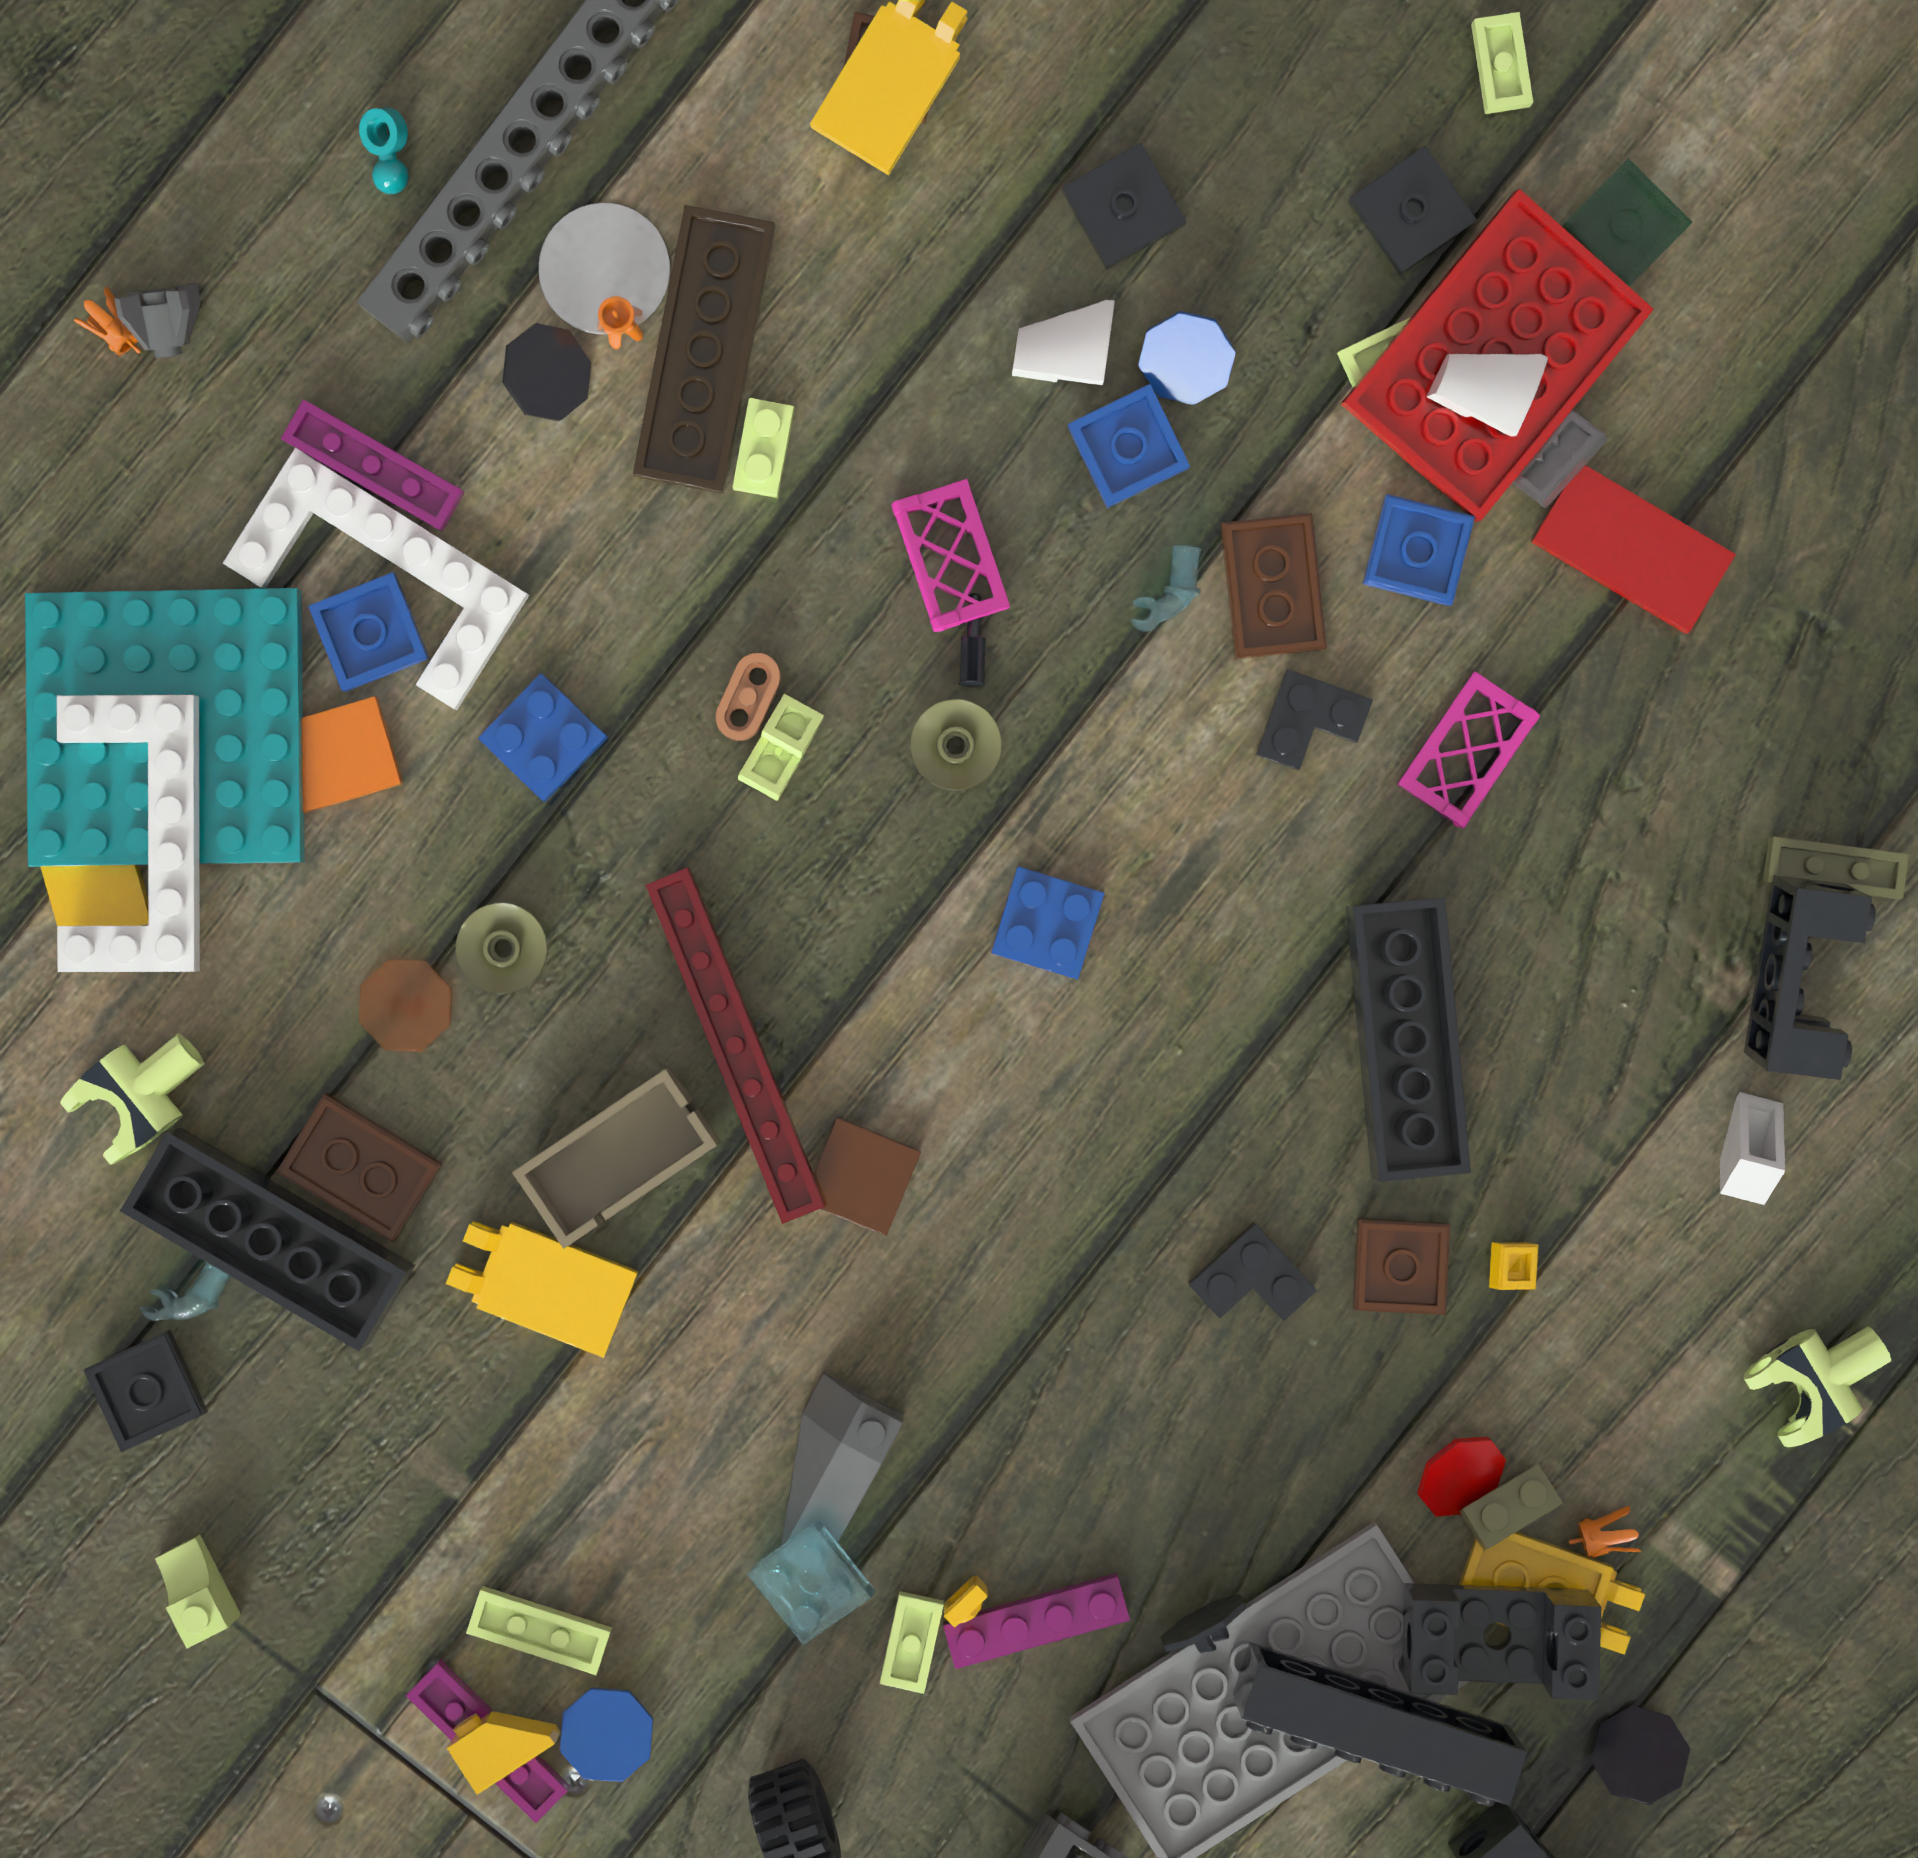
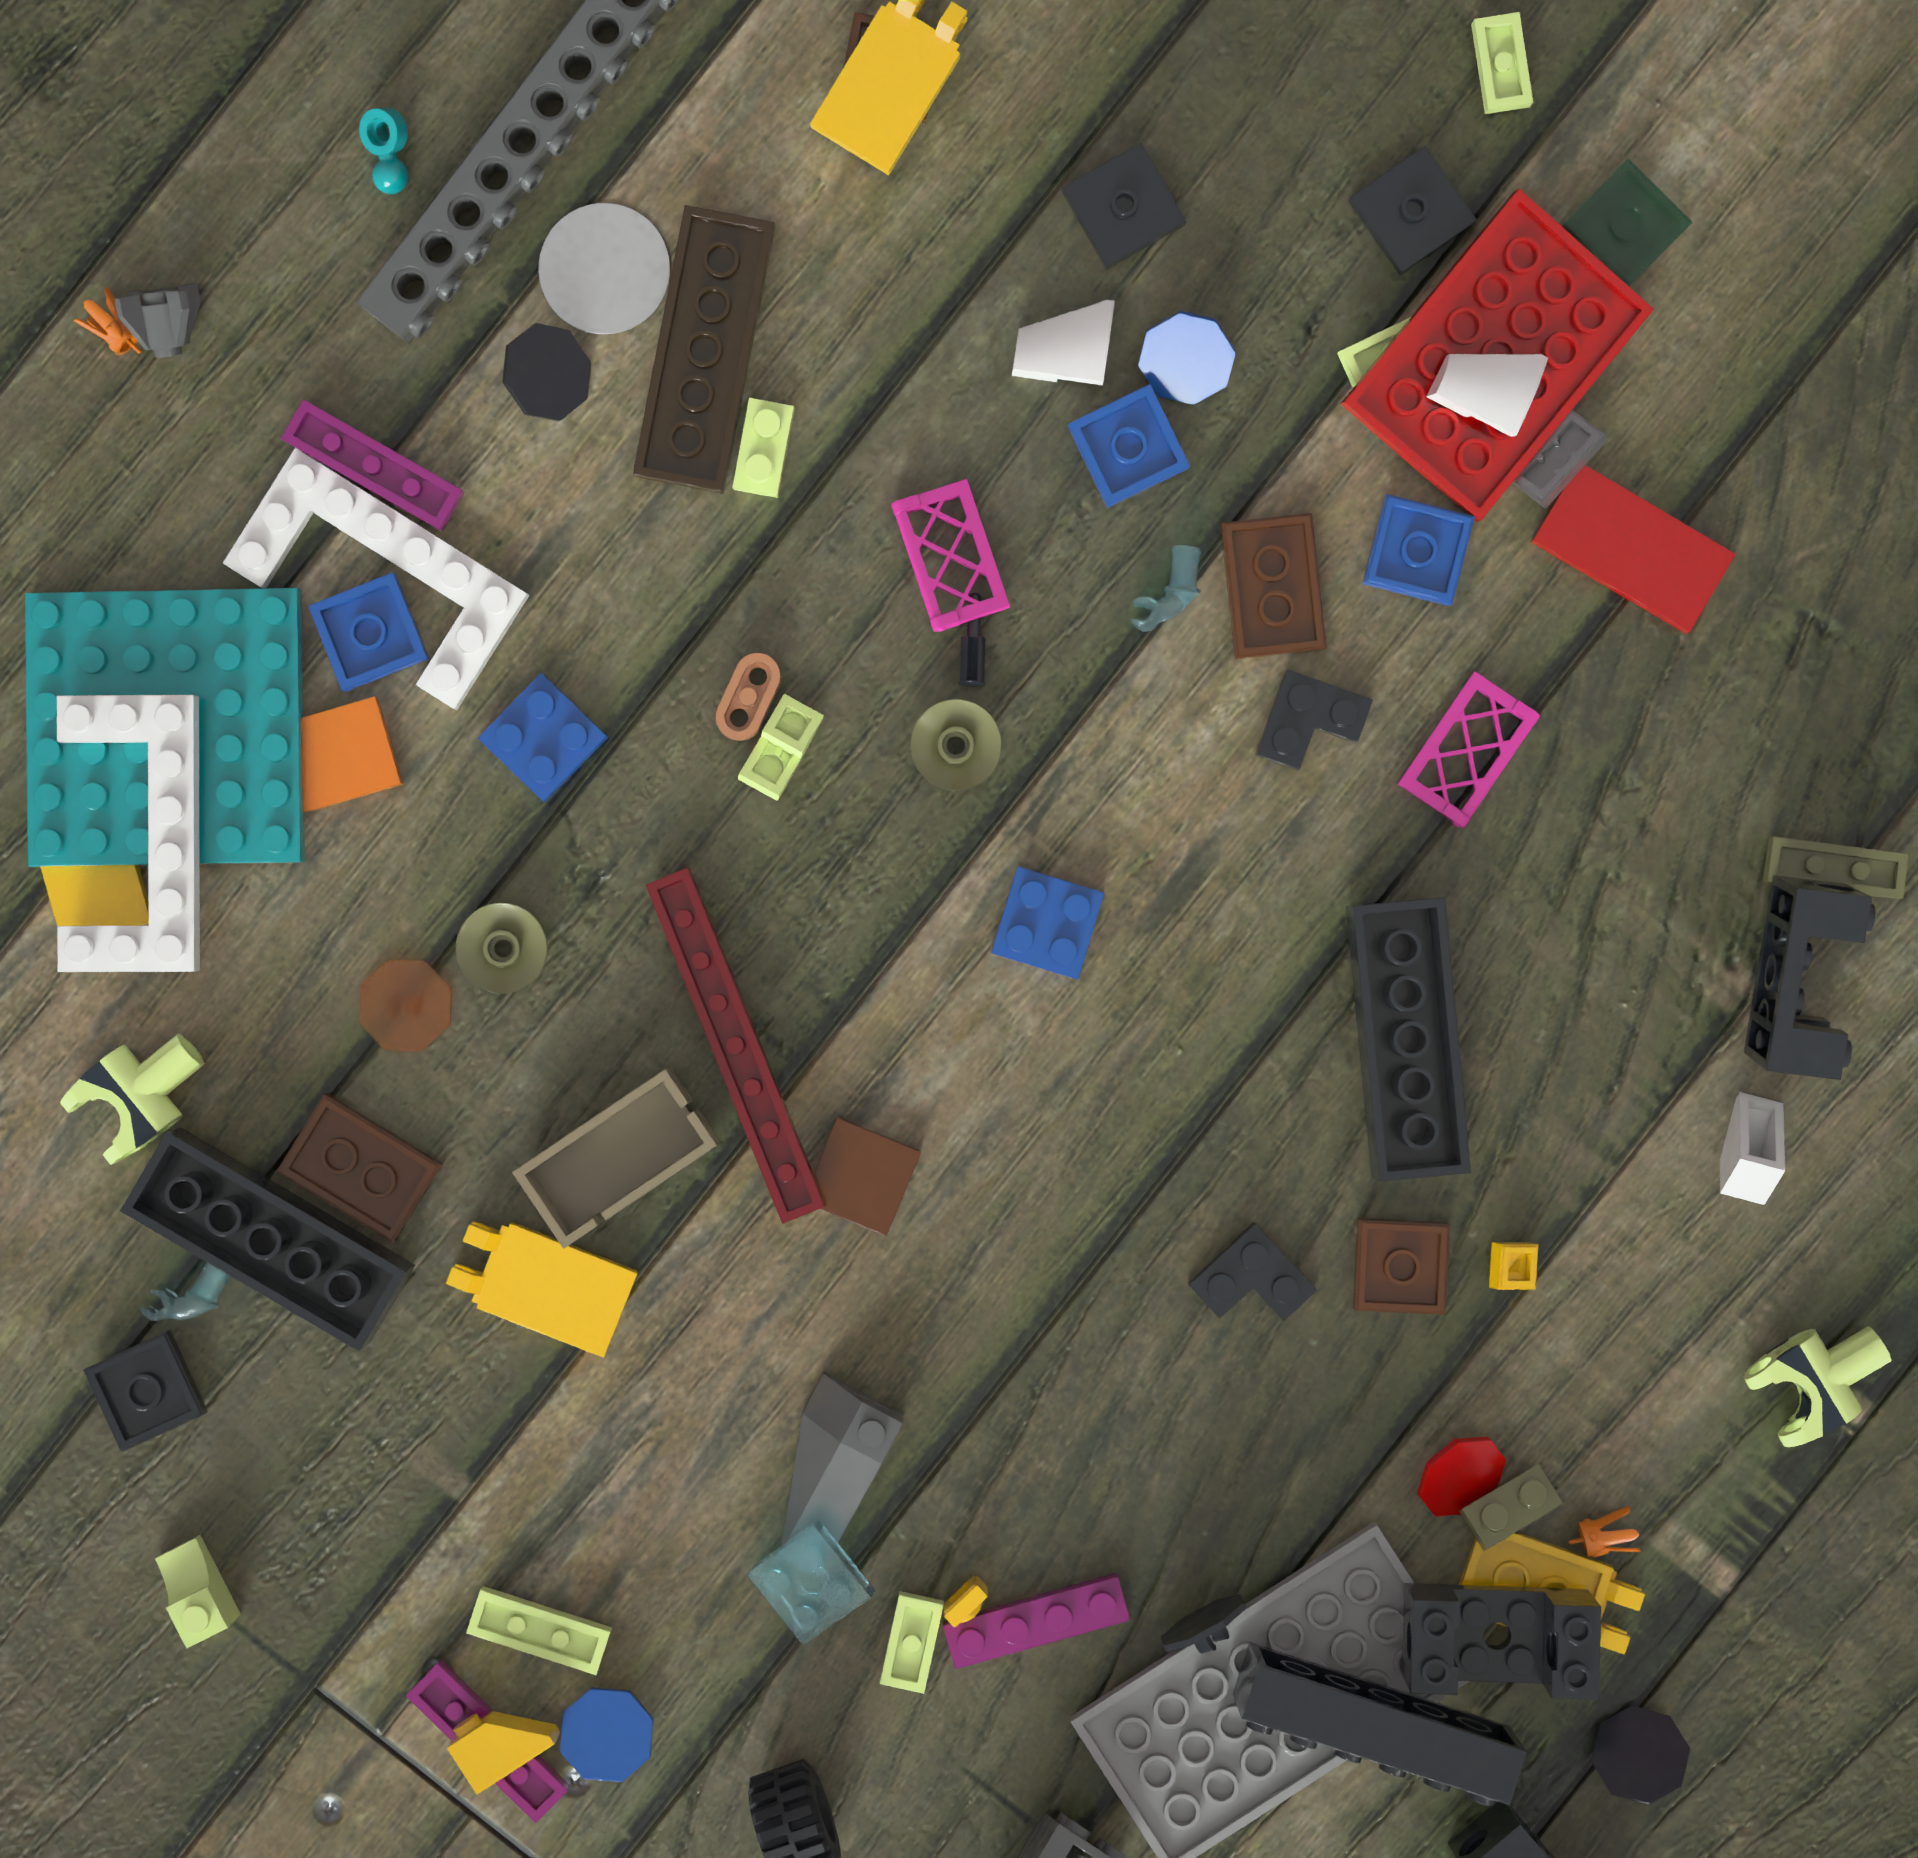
(616, 318): orange piece -> none

